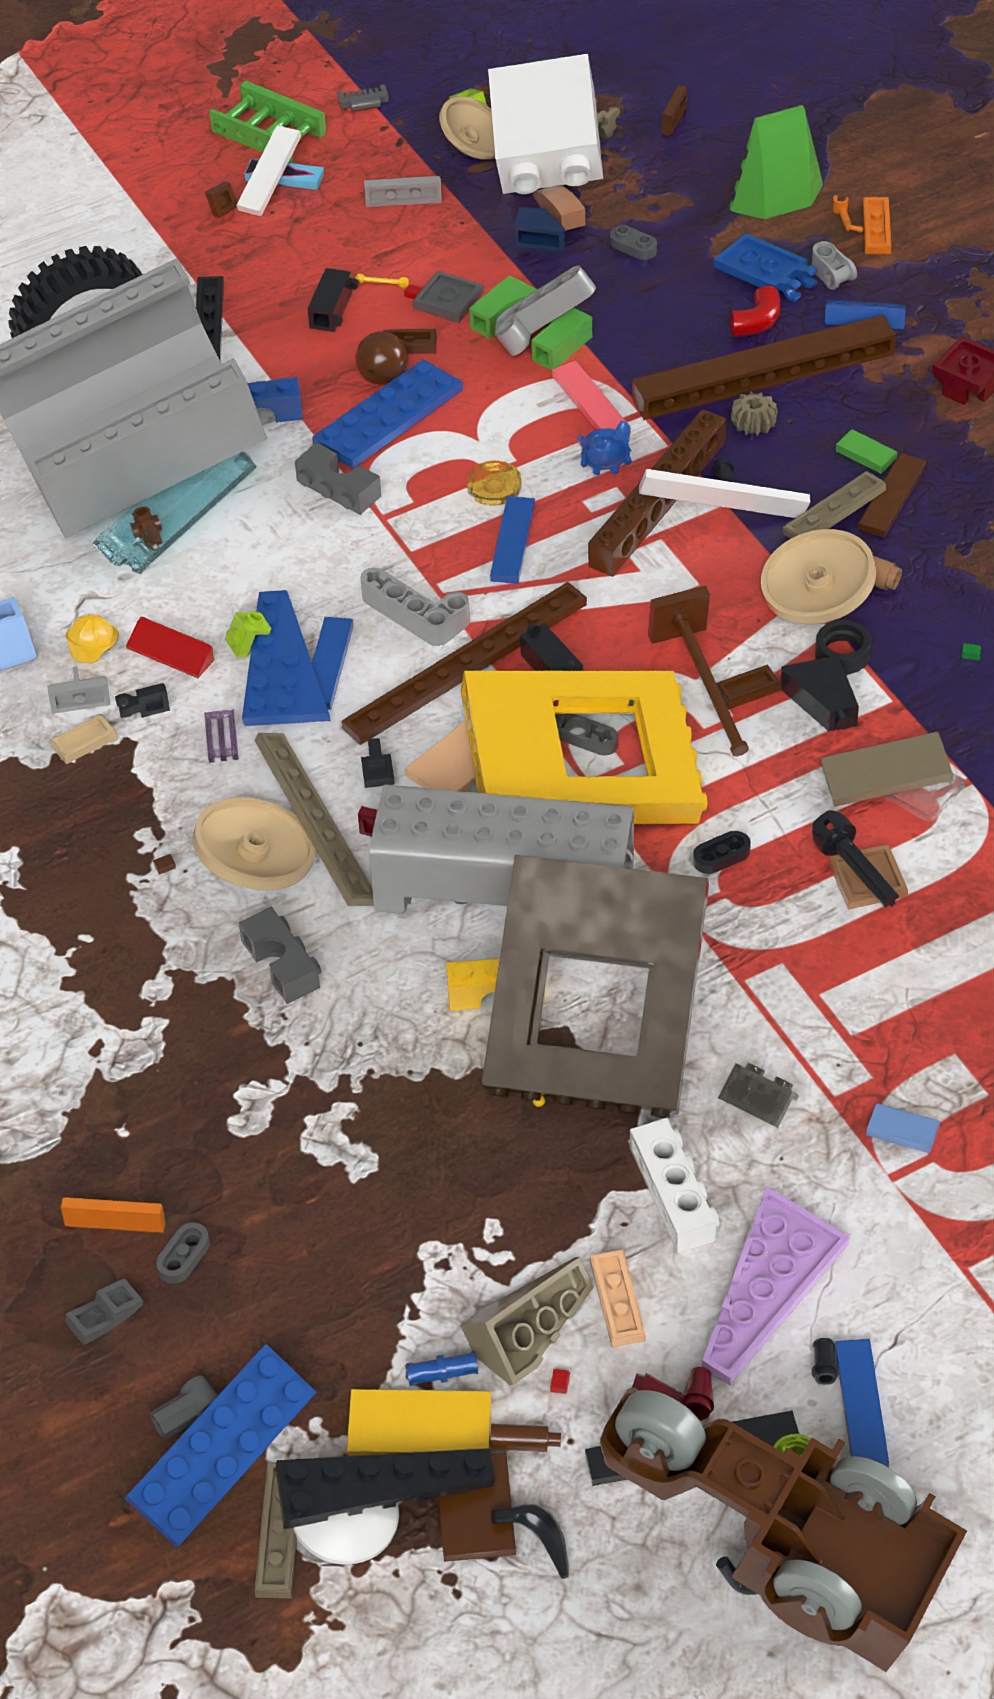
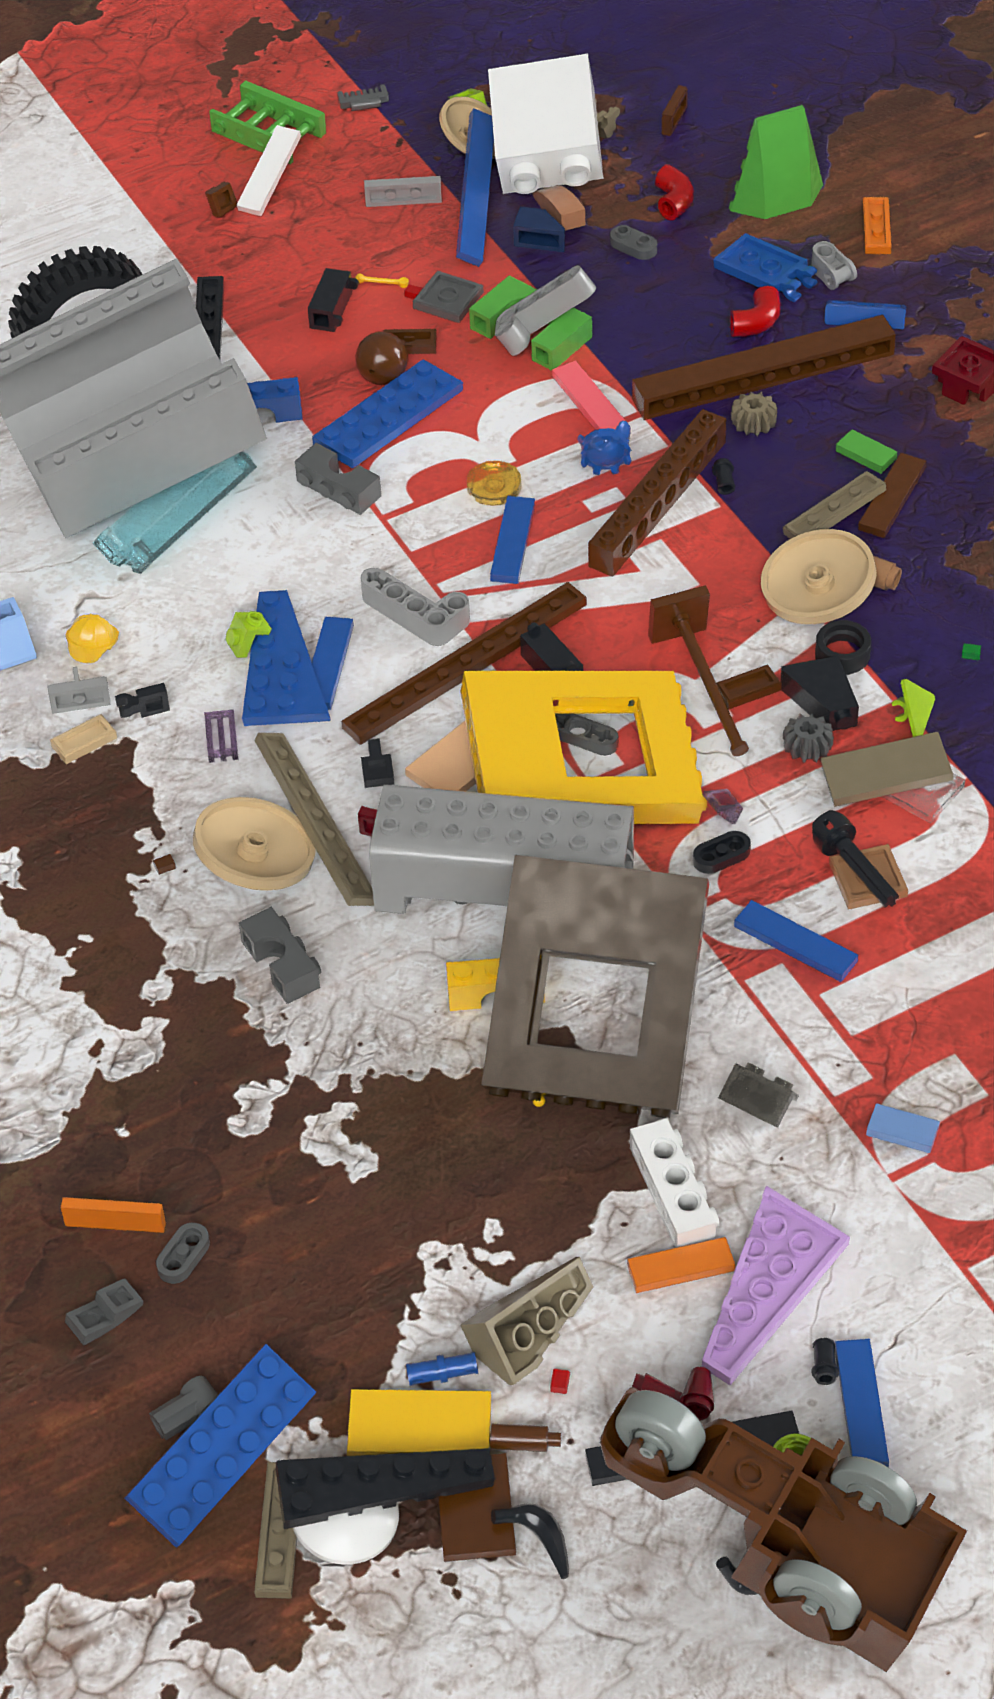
(146, 527): reddish brown piece -> none
(170, 647): red slope -> none
(294, 175): medium azure tile -> none
(475, 188): none -> blue tile
(617, 1298): light nougat tile -> none
(678, 189): none -> red cylinder
(681, 1265): none -> orange tile
(723, 493): white tile -> none
(724, 804): none -> slope
(796, 941): none -> blue tile
(808, 737): none -> dark grey gear
(842, 208): orange piece -> none
(916, 705): none -> lime piece

